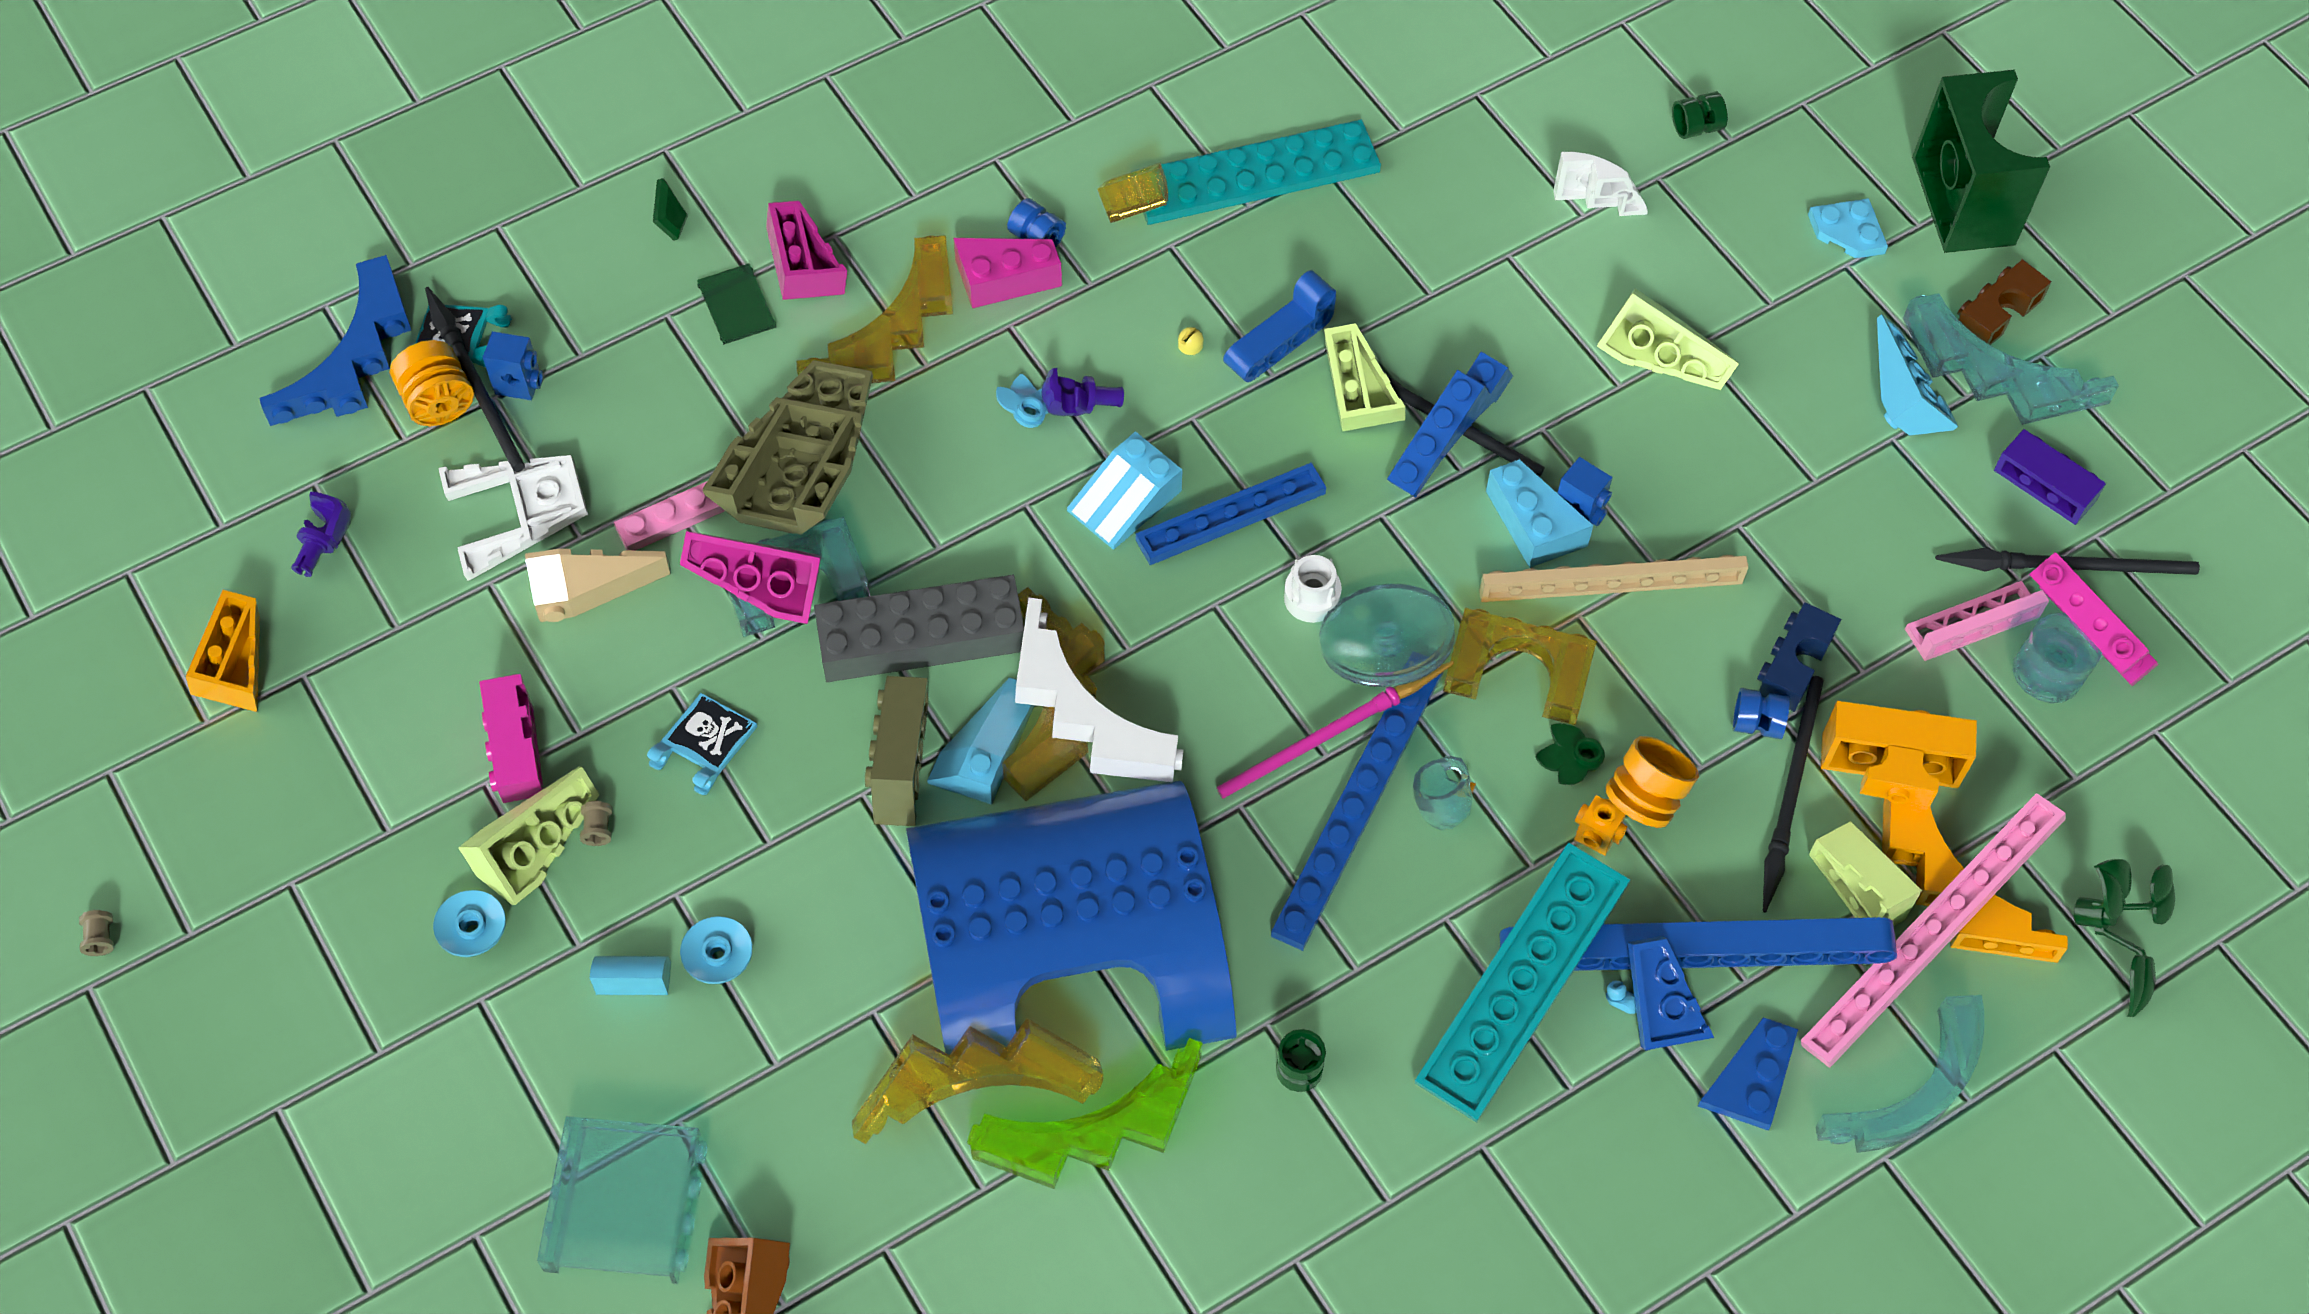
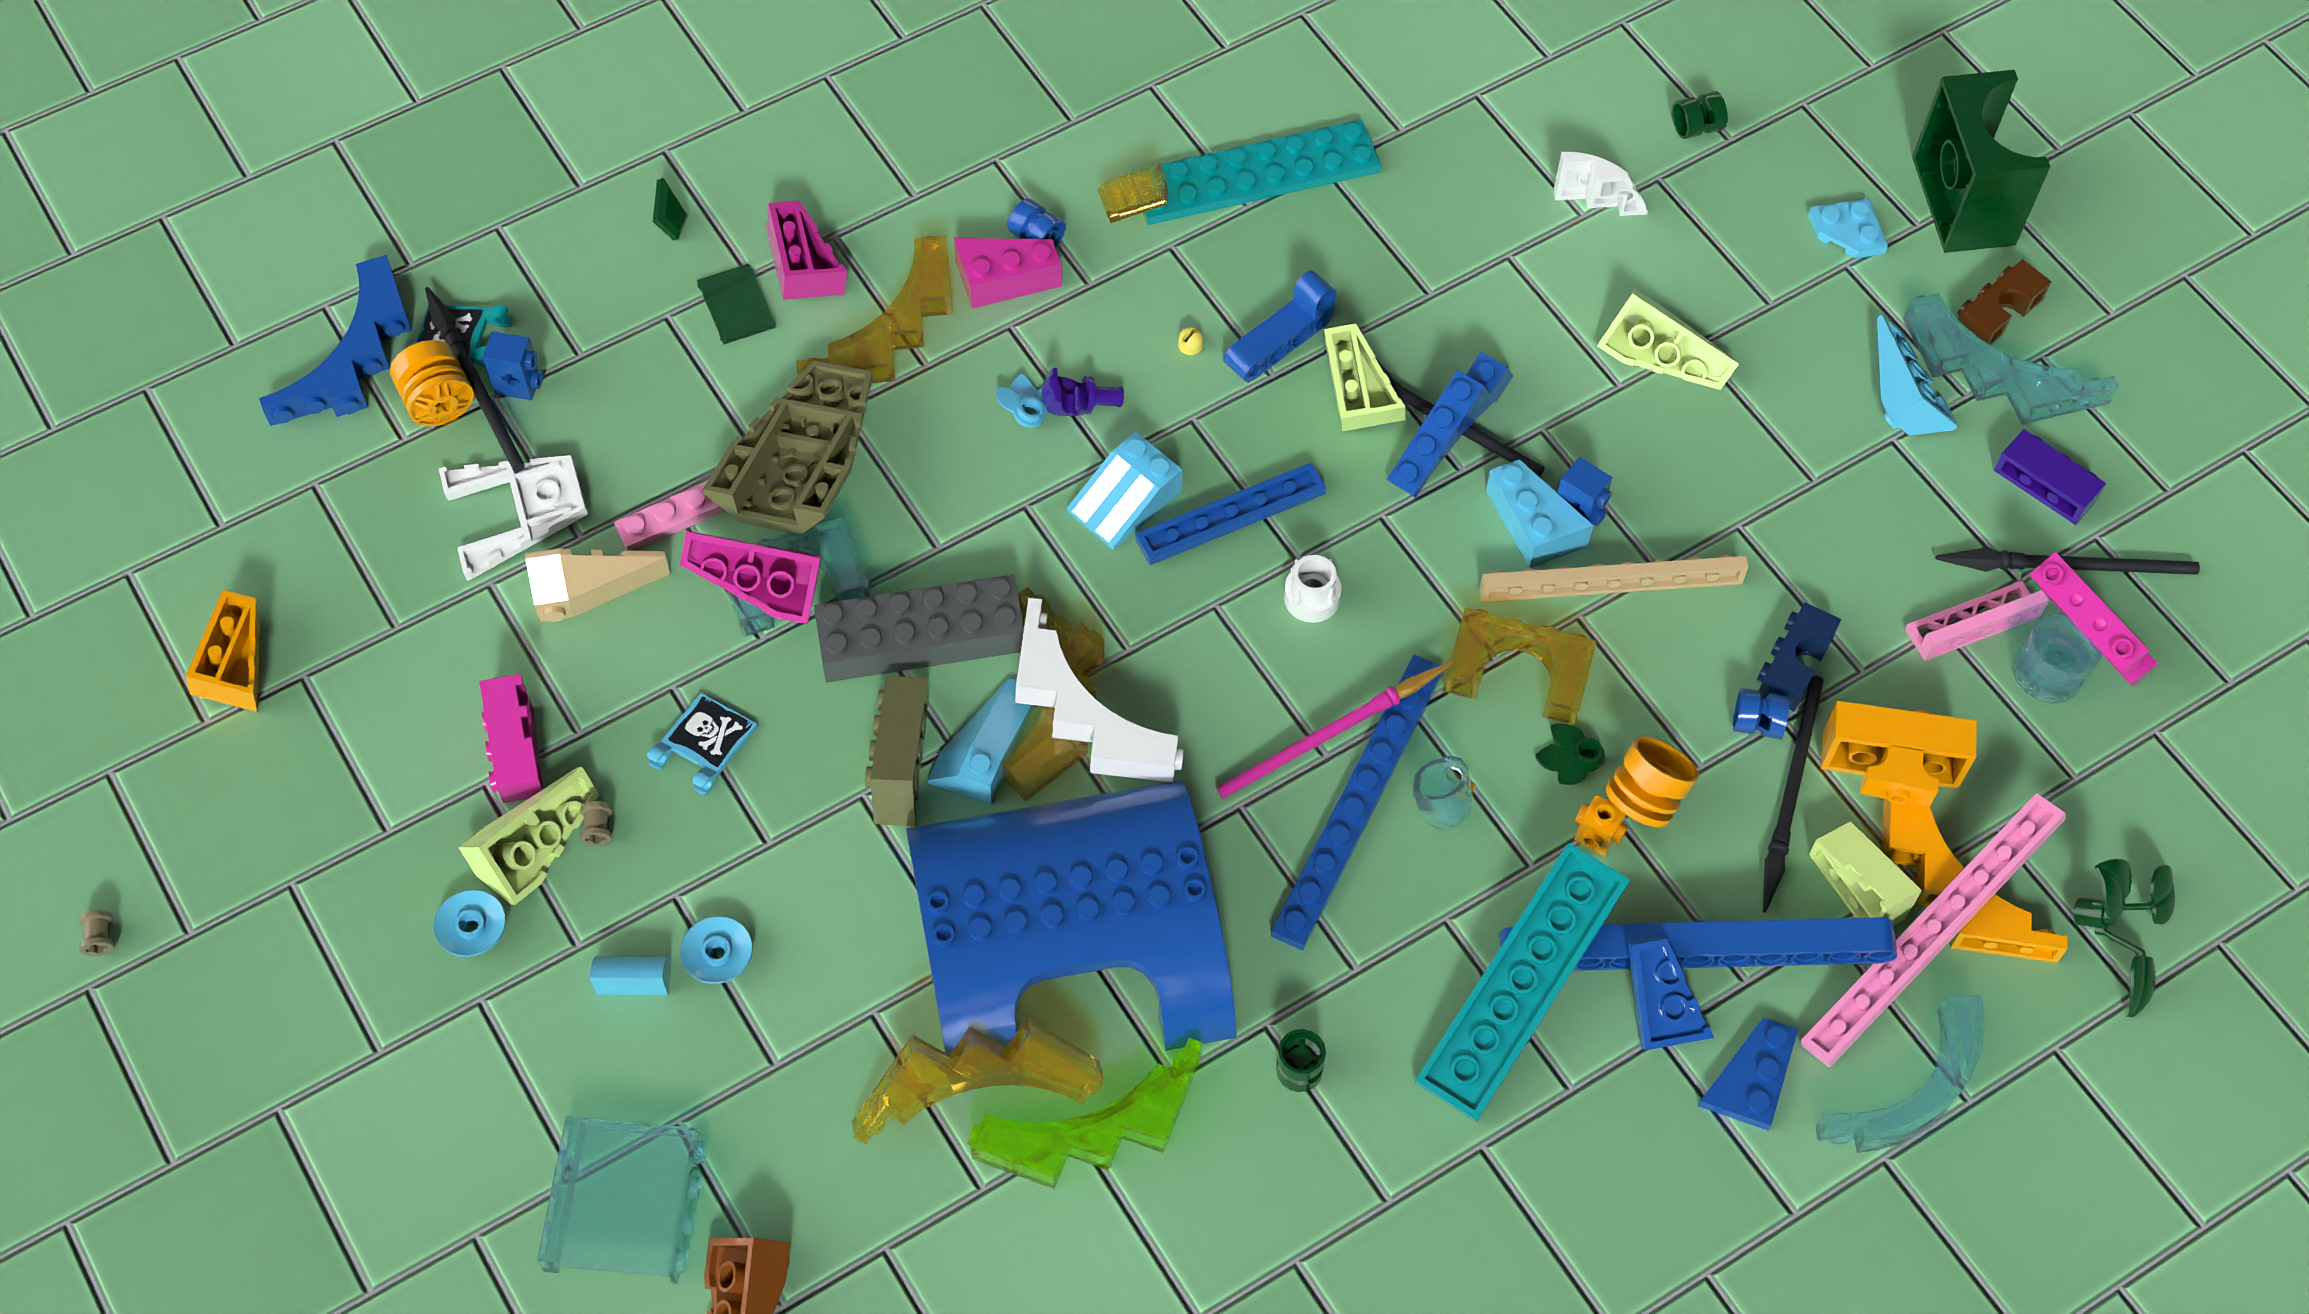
(323, 539): dark purple piece -> none
(1387, 635): clear light blue dish -> none
(1620, 998): medium azure arm -> none

